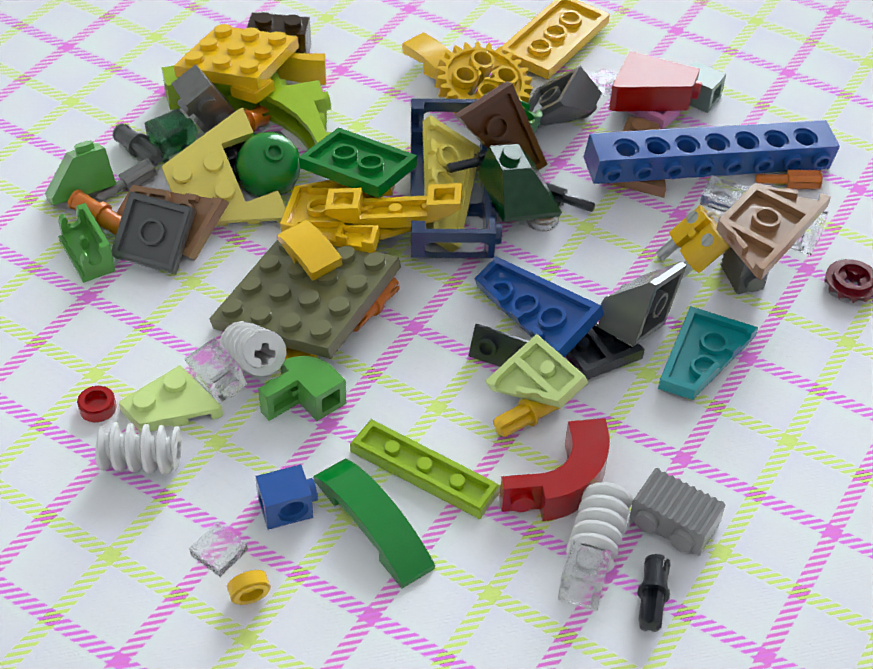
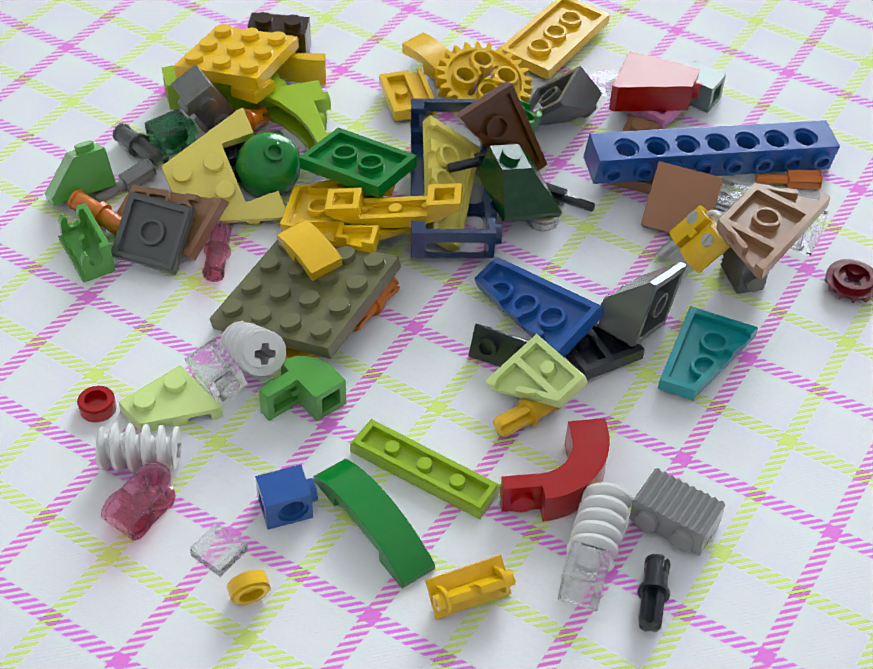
(140, 504): none -> clear pink piece
(217, 252): none -> clear pink axle
(401, 88): none -> yellow plate
(469, 586): none -> yellow hinge
(677, 193): none -> nougat tile

